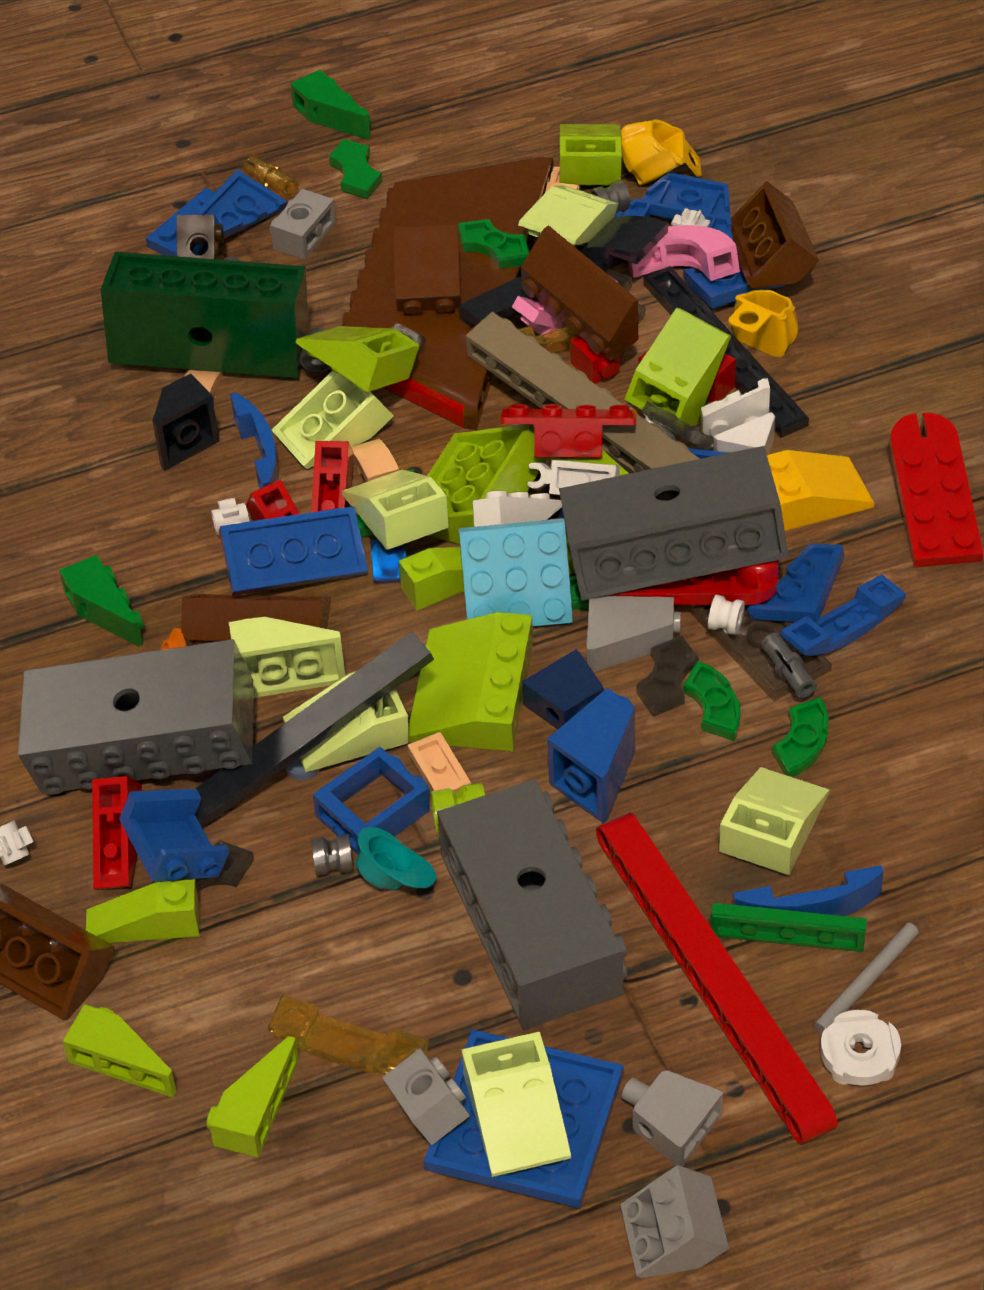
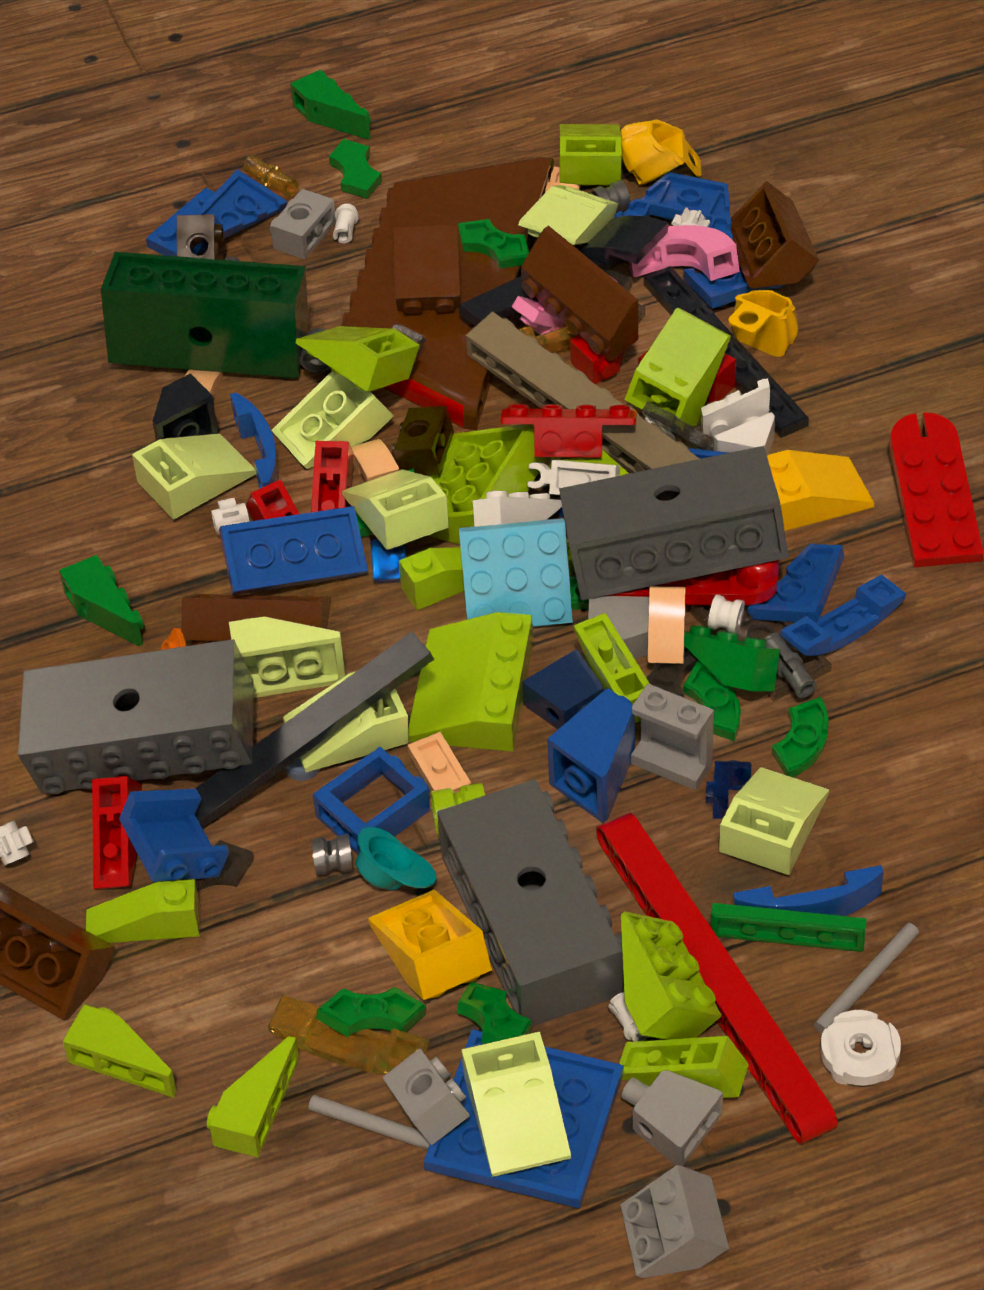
(189, 471): none -> yellowish green slope
(345, 217): none -> white pin
(354, 1012): none -> green tile
(368, 1121): none -> light grey bar
(423, 440): none -> dark brown brick
(432, 944): none -> yellow slope
(492, 1013): none -> green tile
(610, 658): none -> lime slope
(623, 1015): none -> white pin
(663, 980): none -> lime slope
(666, 624): none -> light nougat slope
(673, 736): none -> light grey panel
(702, 1059): none -> lime slope
(727, 776): none -> clear blue bracket
(734, 662): none -> green slope

